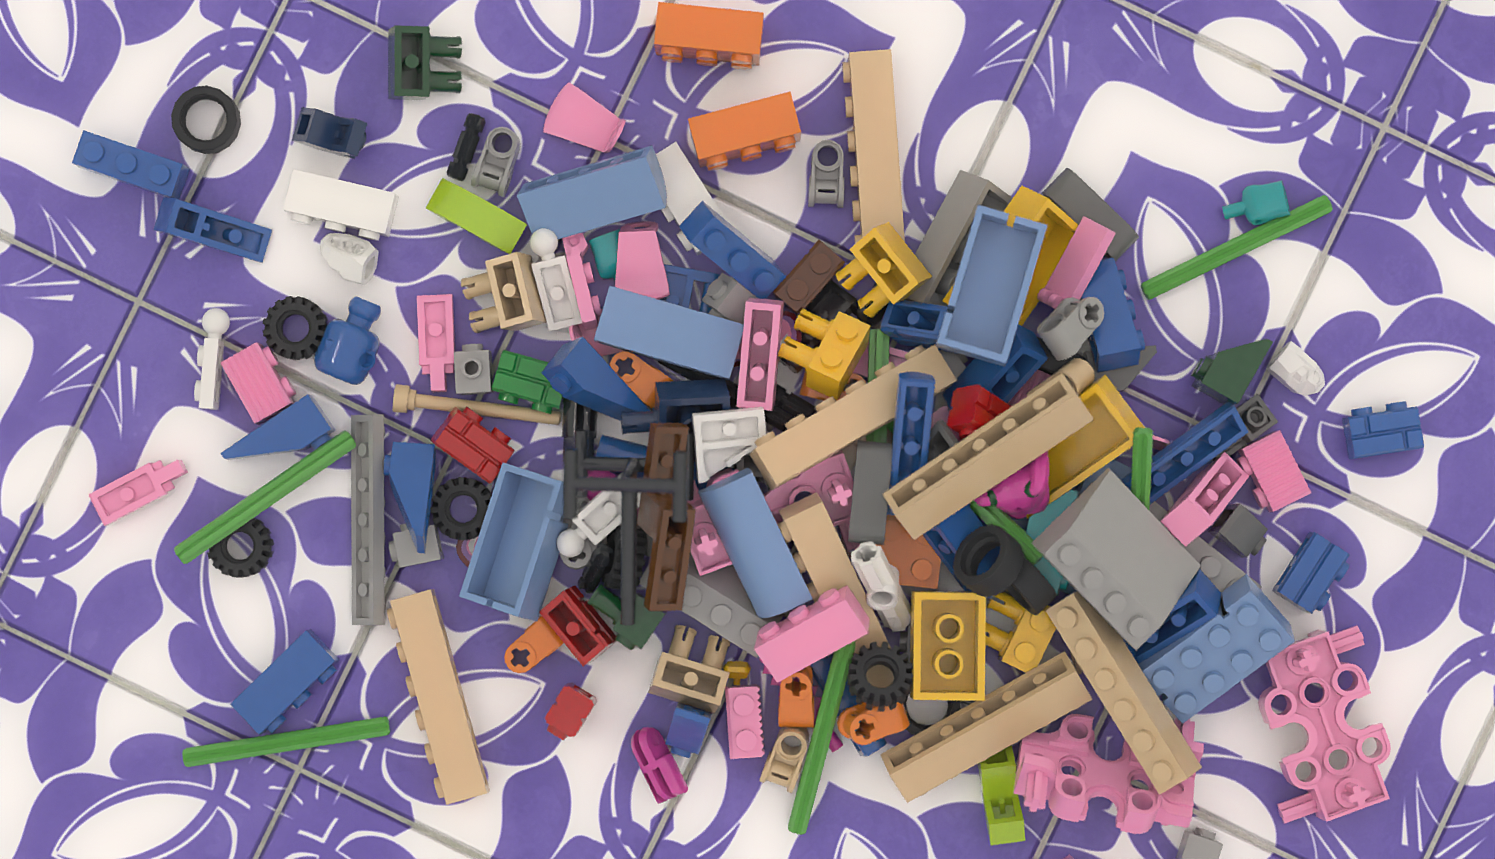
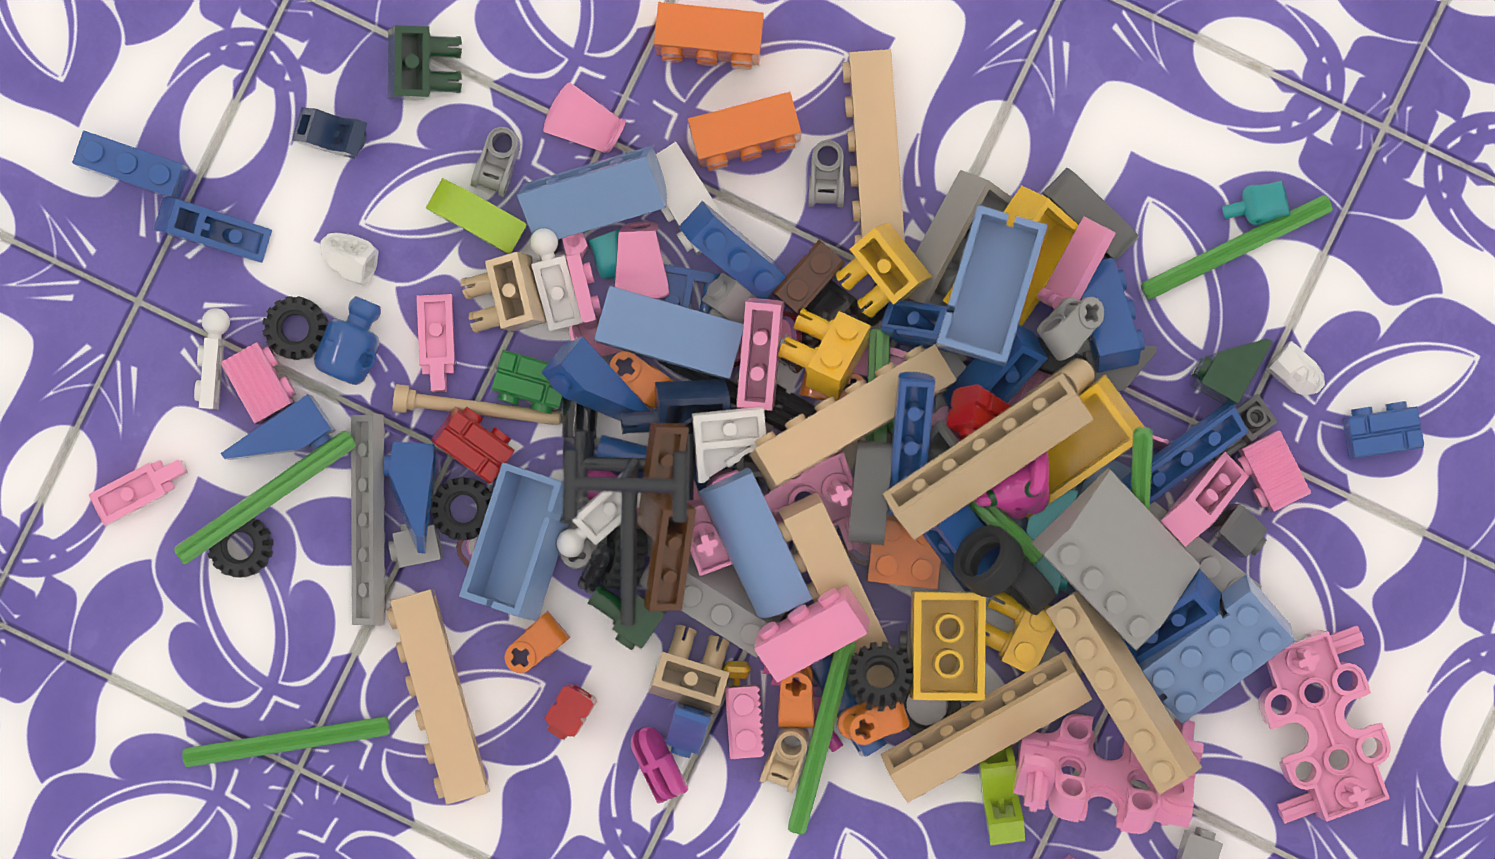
(180, 112): black tyre -> none
(286, 683): blue brick -> none
(340, 204): white brick -> none
(466, 147): black axle -> none
(473, 370): light grey brick -> none
(578, 625): red brick -> none
(882, 586): white piece -> none
(1312, 573): blue brick -> none

